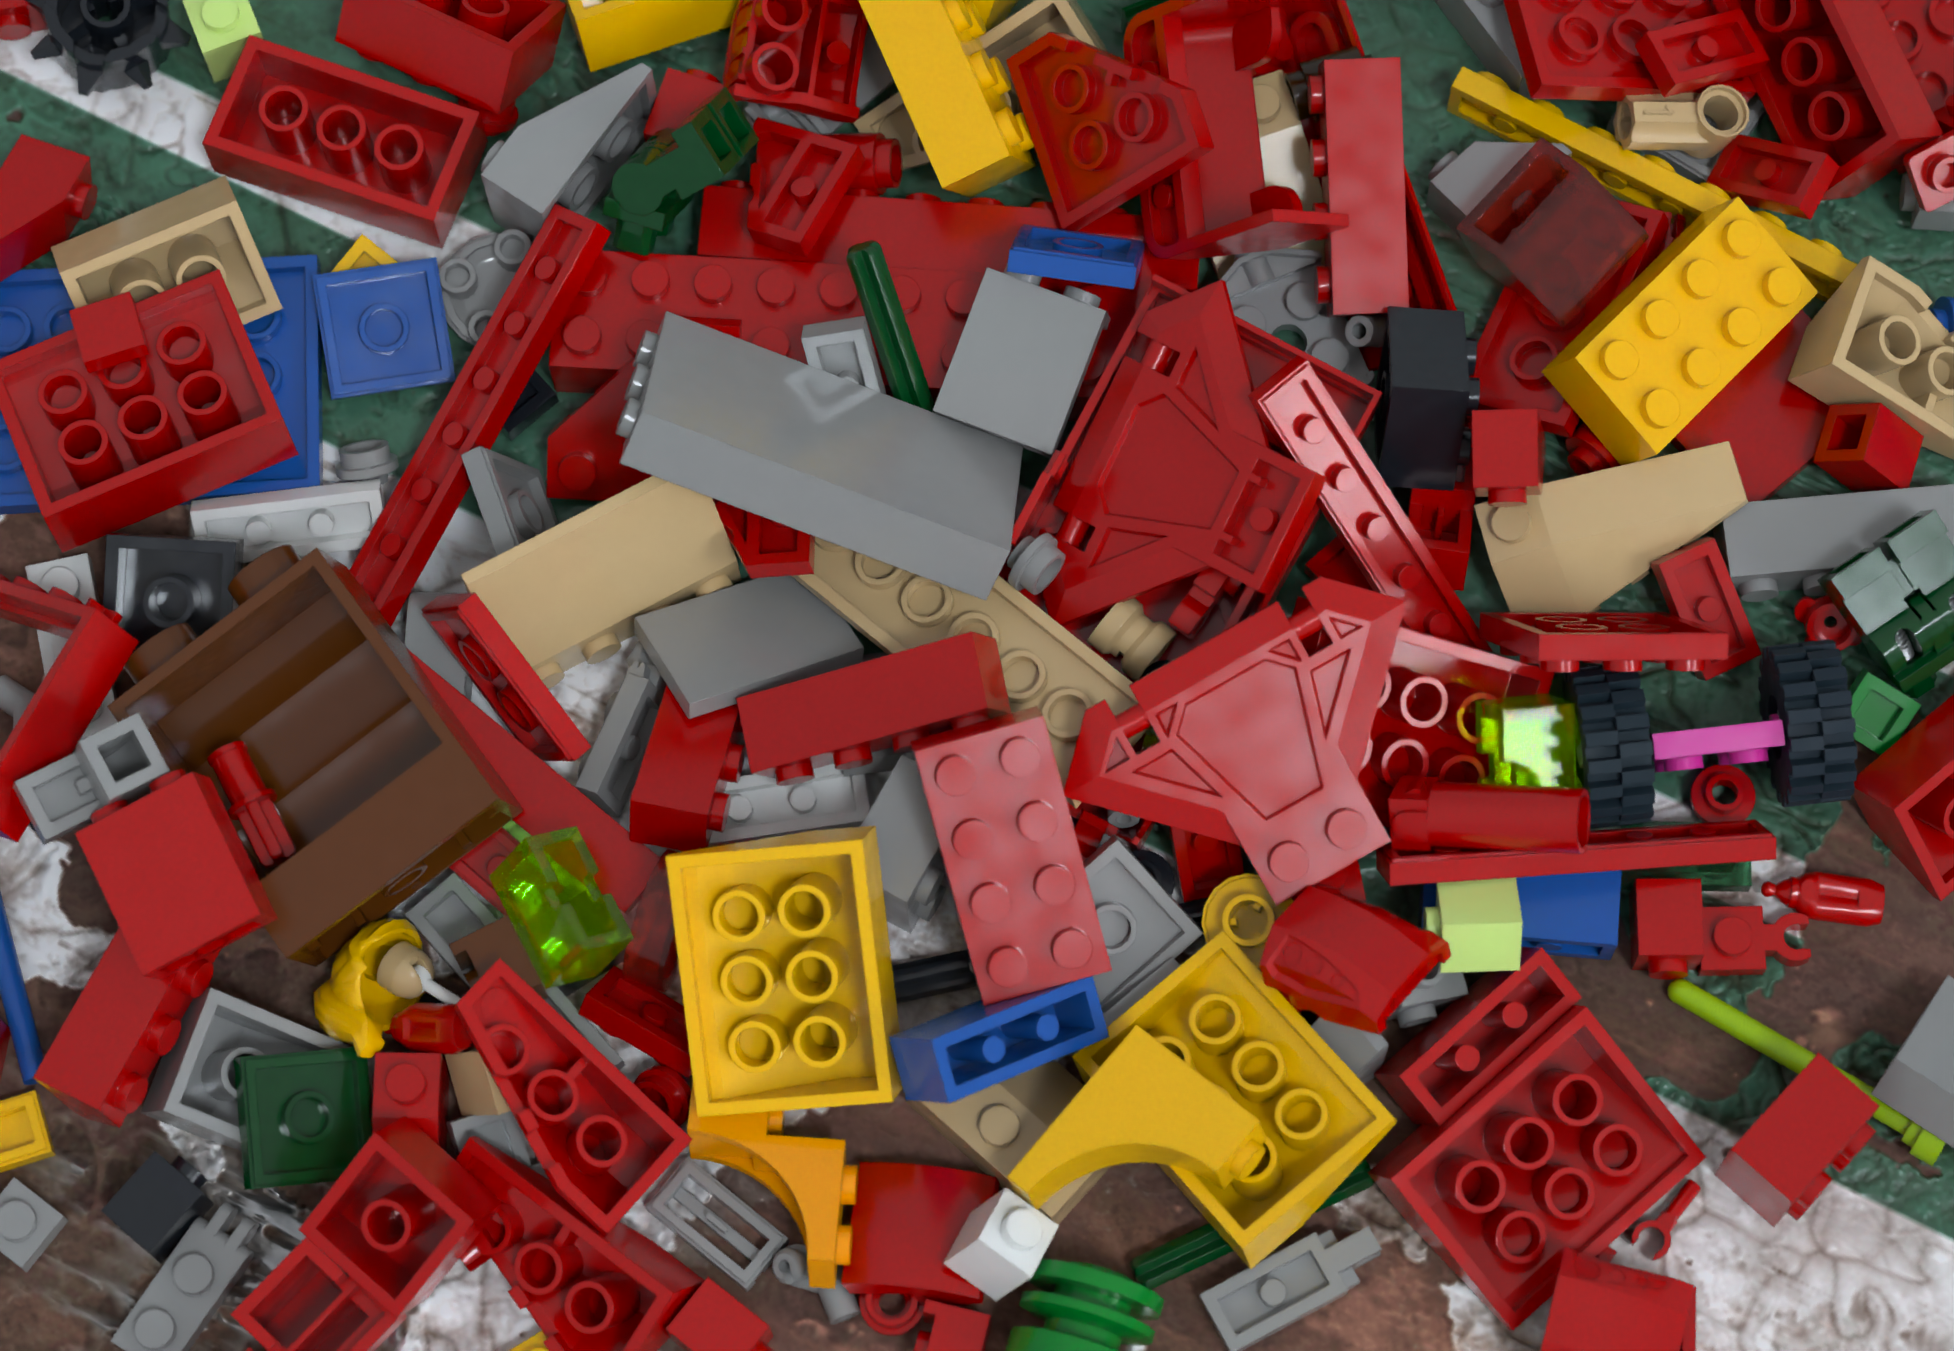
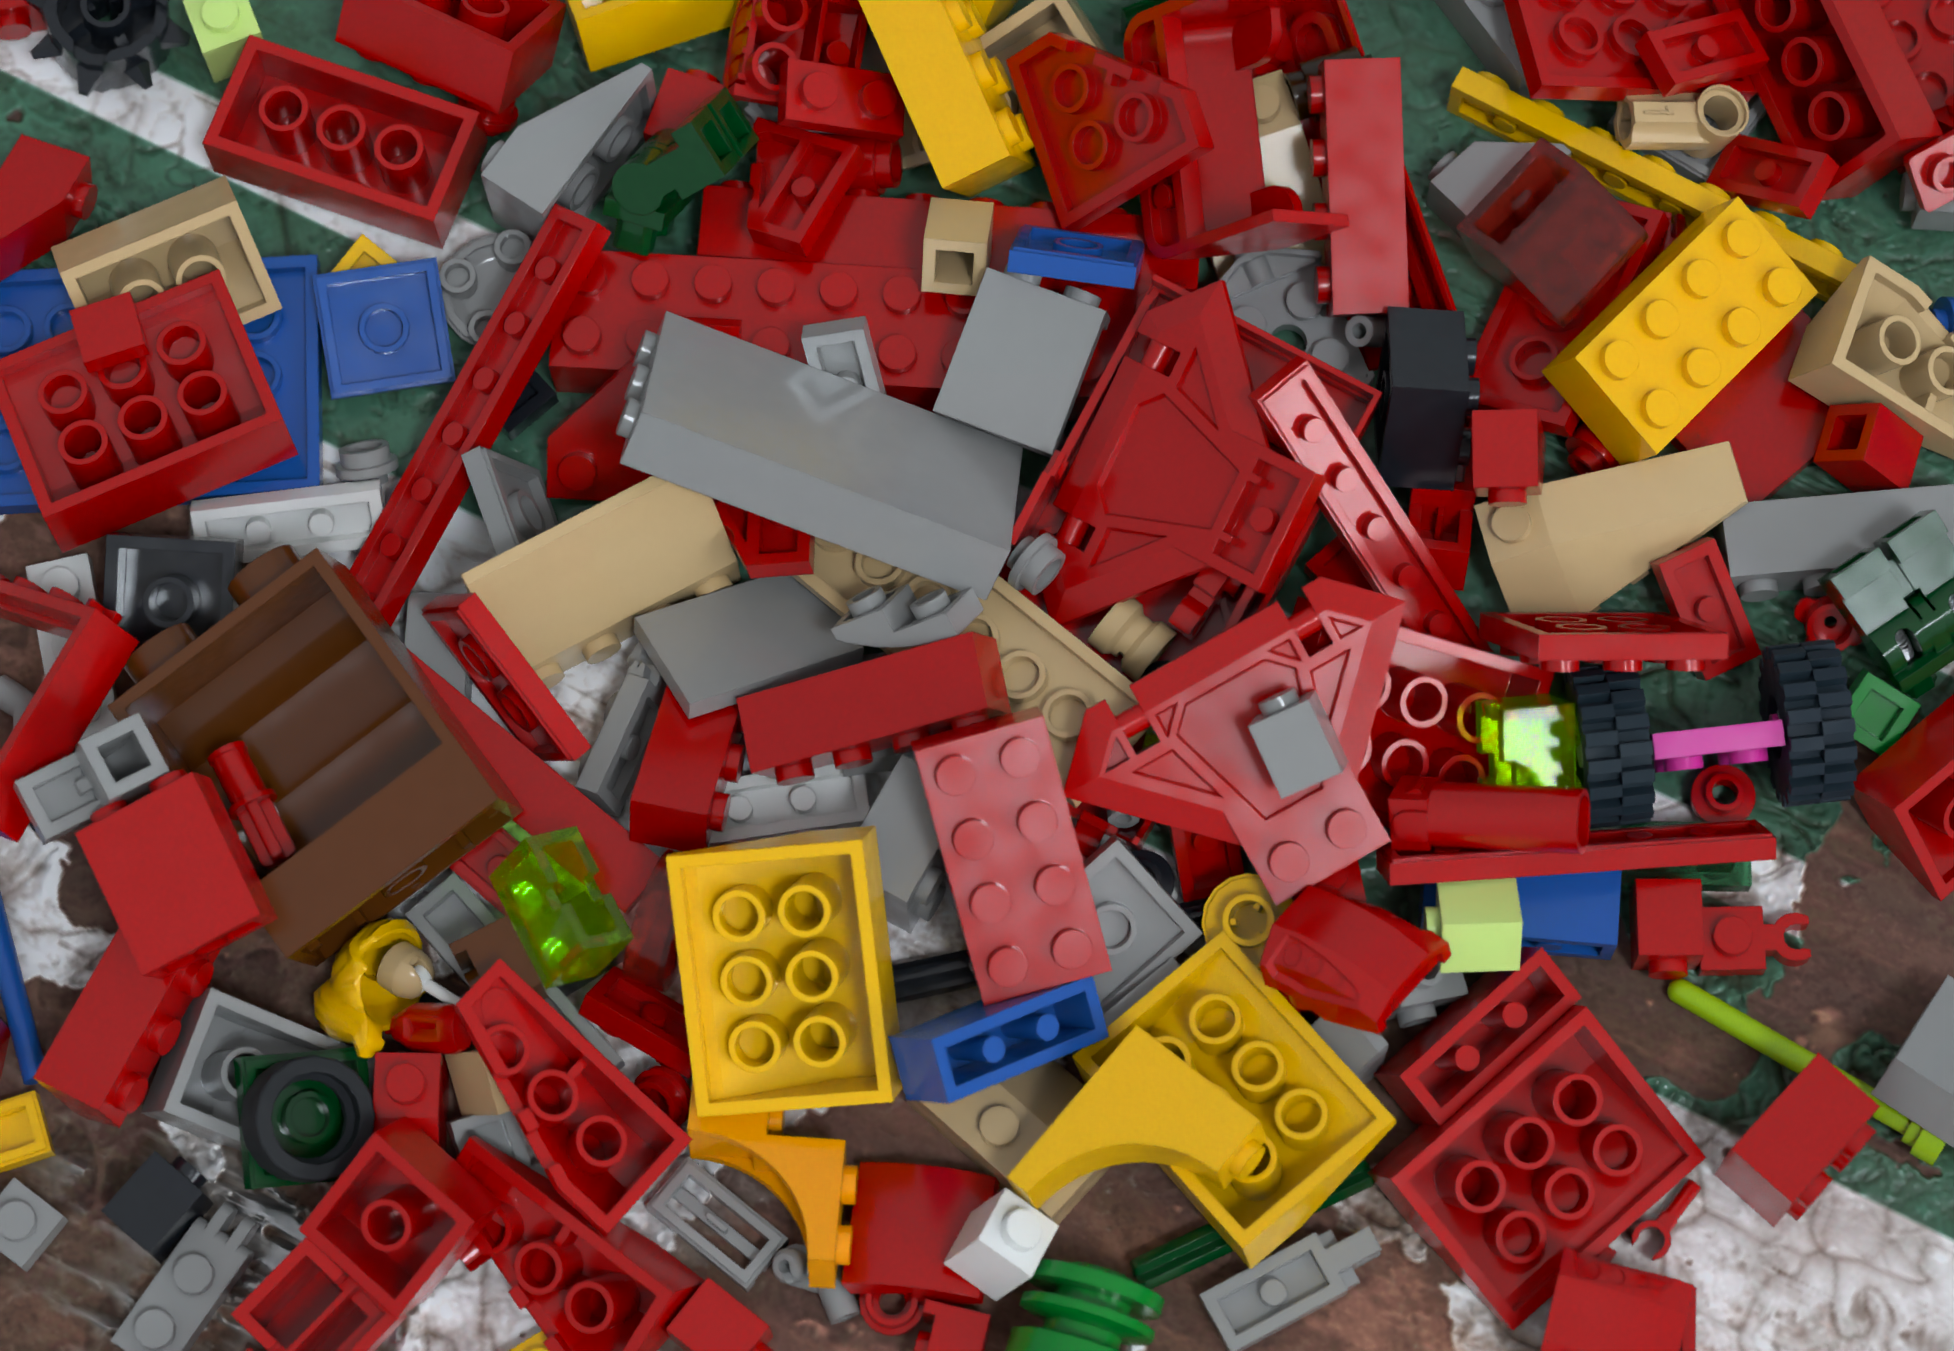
(258, 1110): none -> black tyre
(840, 100): none -> red plate
(888, 324): dark green axle -> none
(902, 620): none -> light grey slope
(956, 246): none -> tan brick
(1296, 741): none -> light grey brick
(1831, 897): red piece -> none

